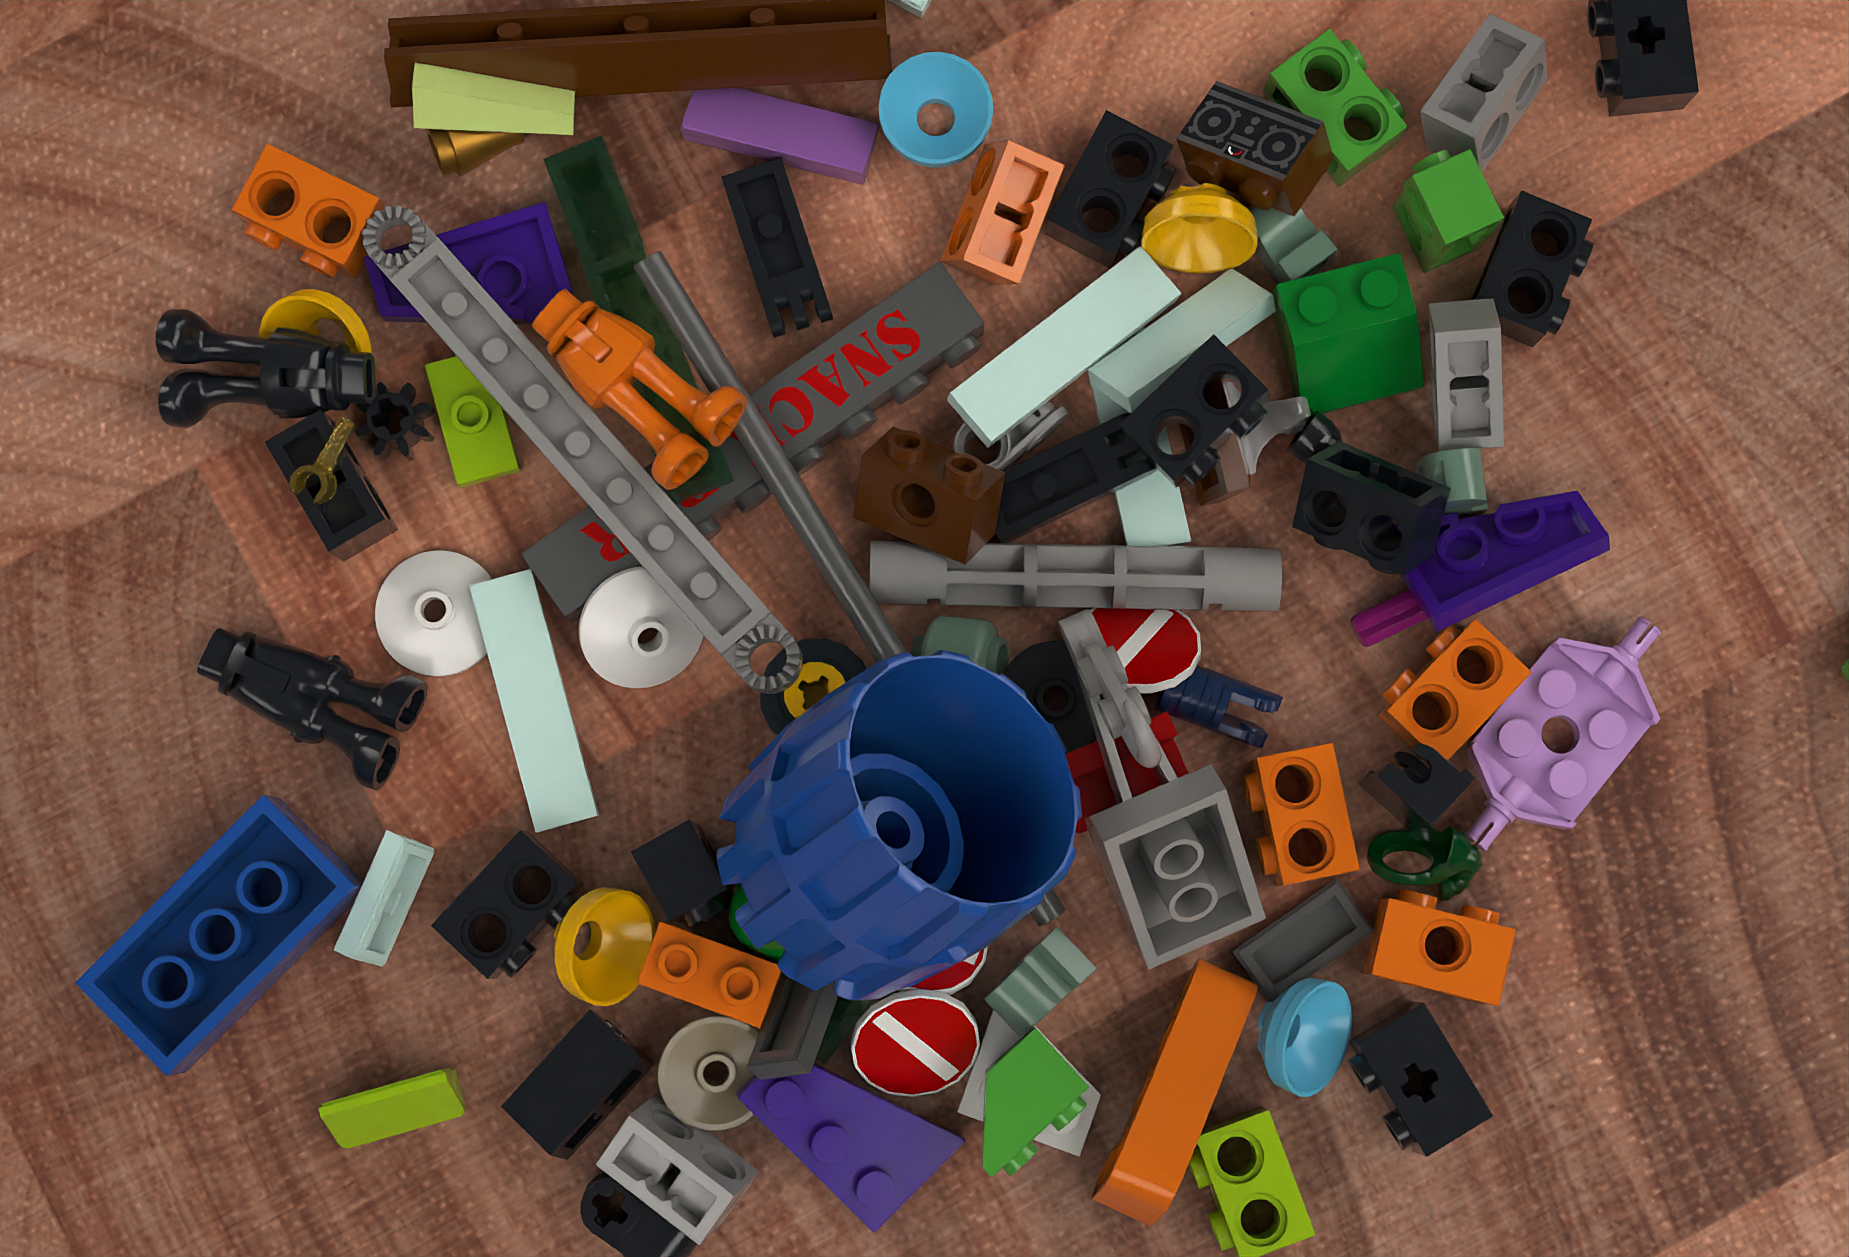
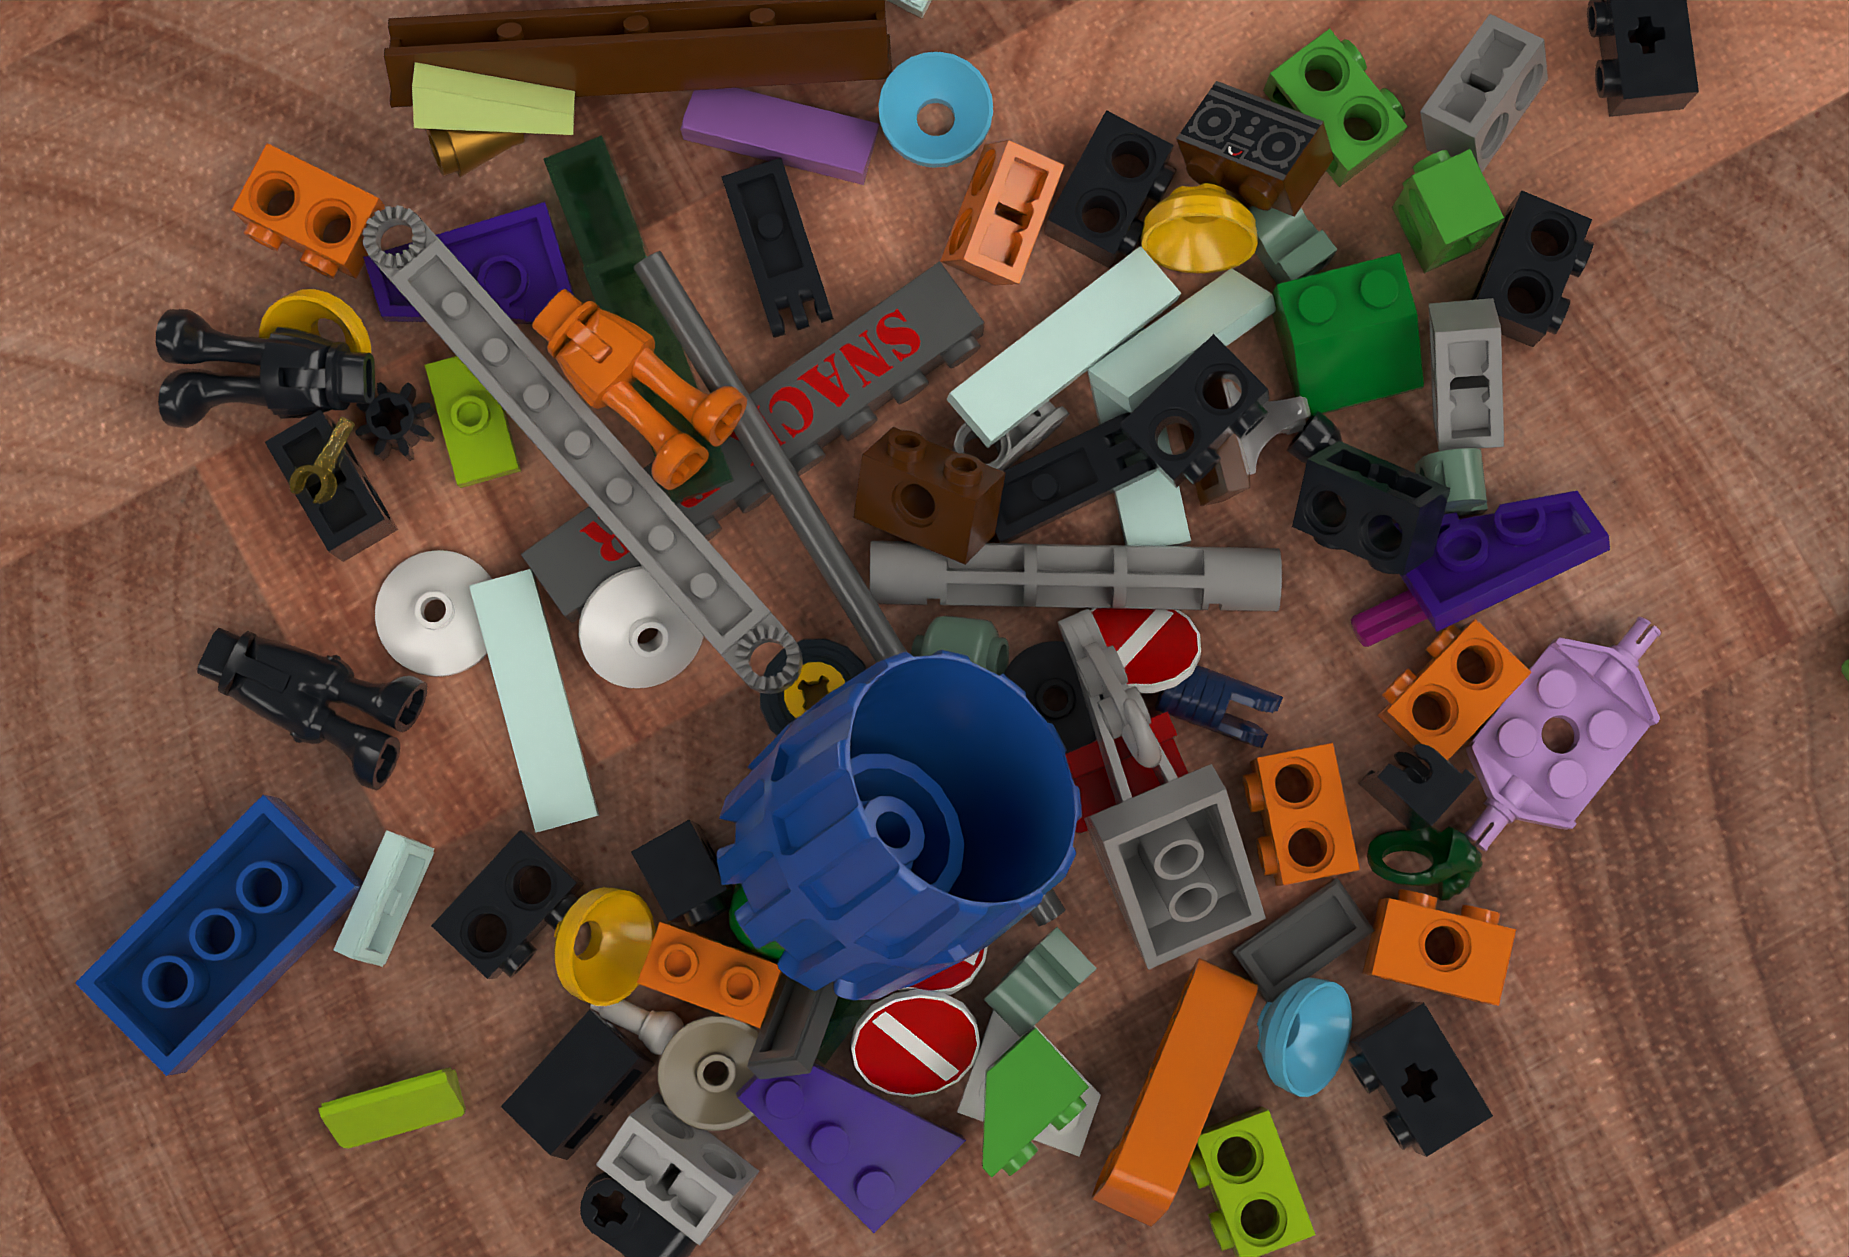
(653, 1027): none -> white piece

